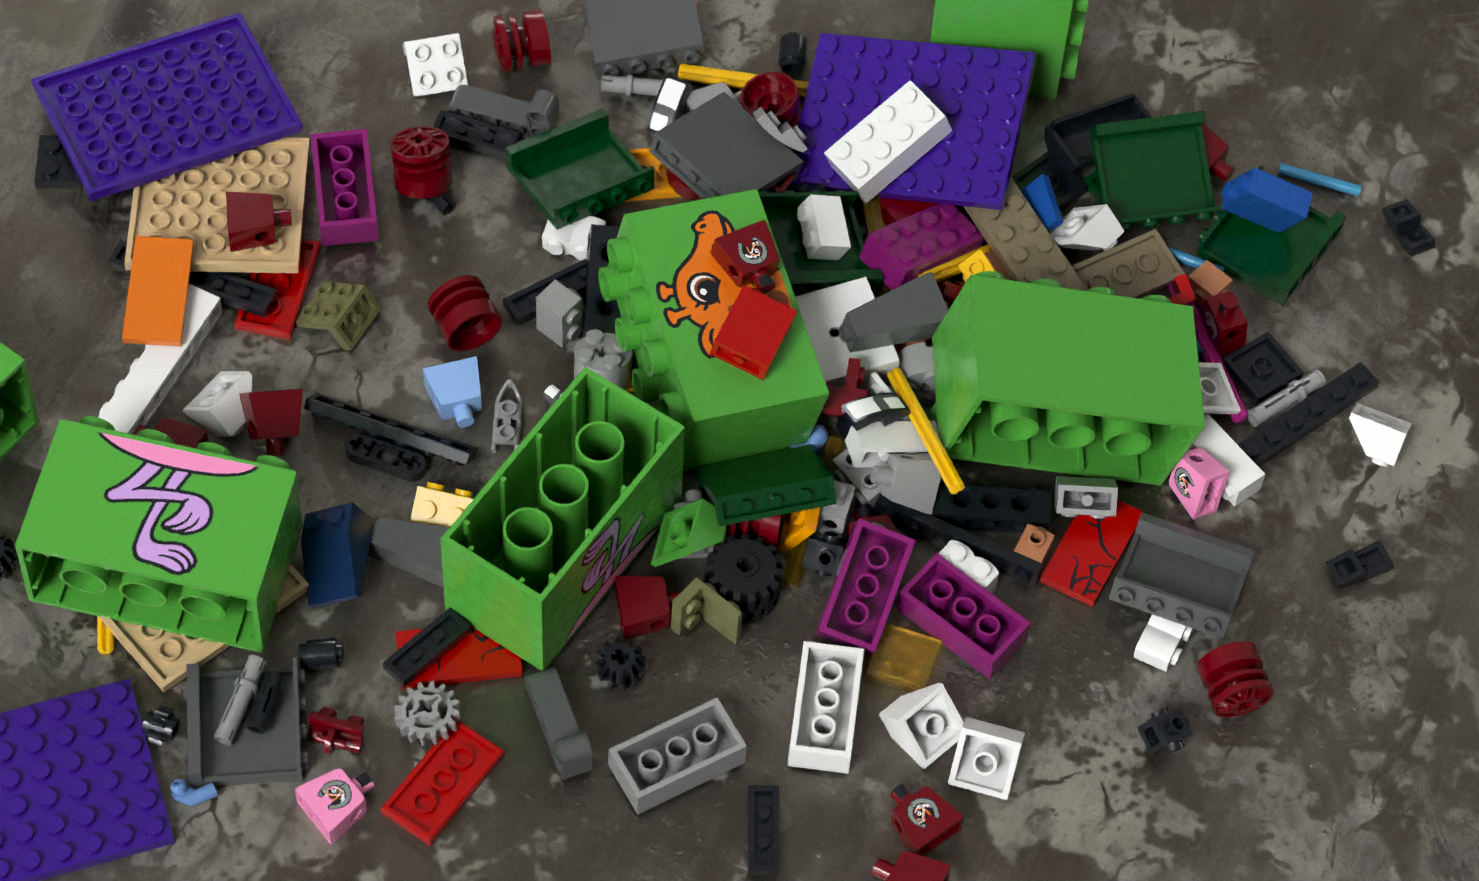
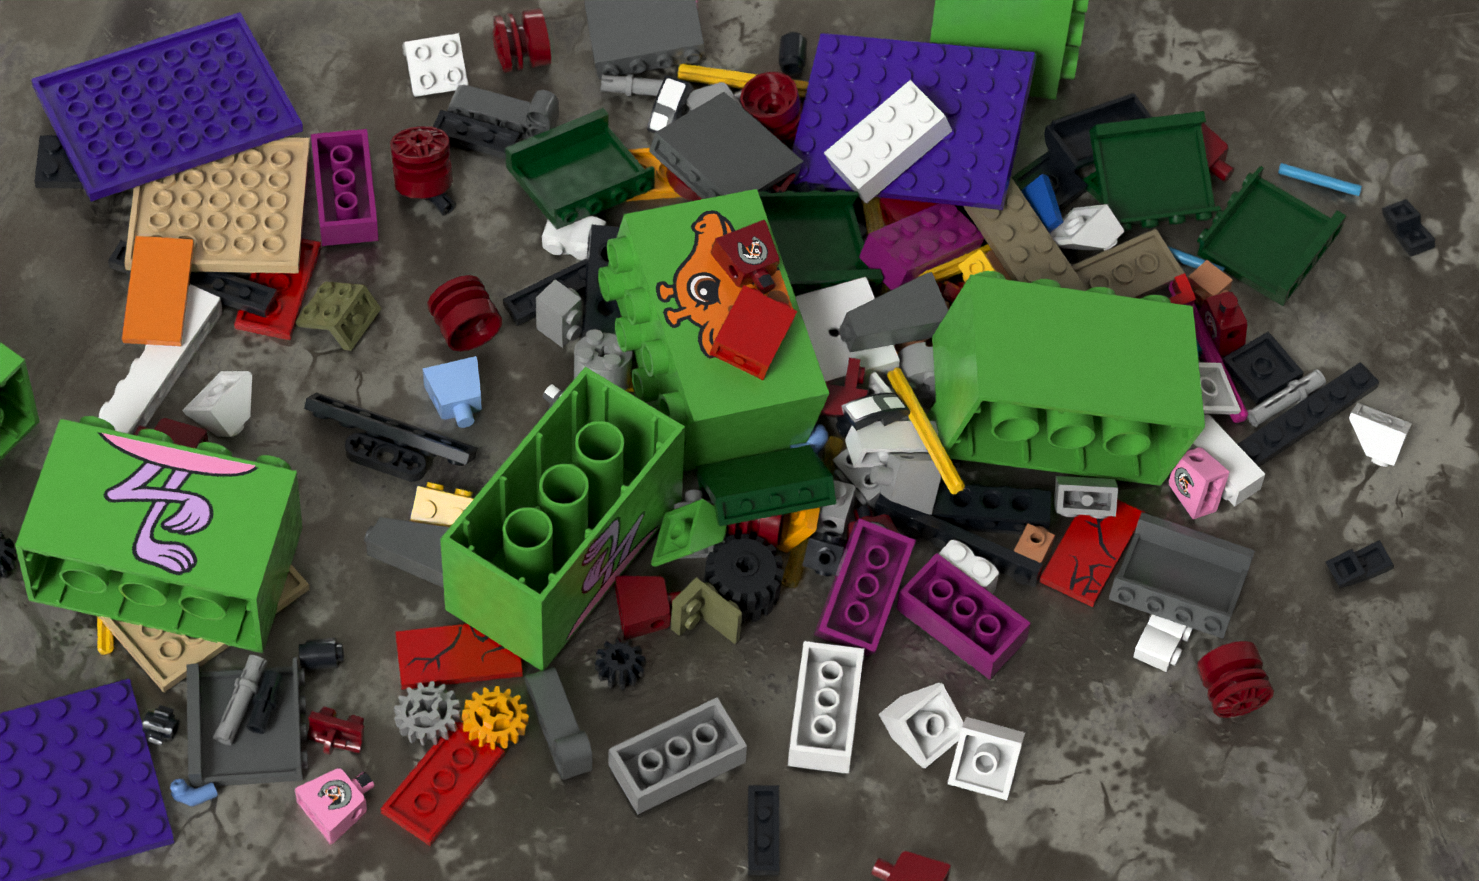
(253, 220): dark red torso -> none
(272, 416): dark red torso -> none
(335, 553): dark blue slope -> none
(427, 647): black plate -> none
(495, 715): none -> light orange gear
(508, 411): light grey piece -> none
(785, 133): light grey slope -> none
(823, 227): white brick -> none
(903, 659): clear yellow plate -> none
(923, 819): dark red torso -> none
(1165, 730): black brick -> none
(1266, 200): blue brick -> none

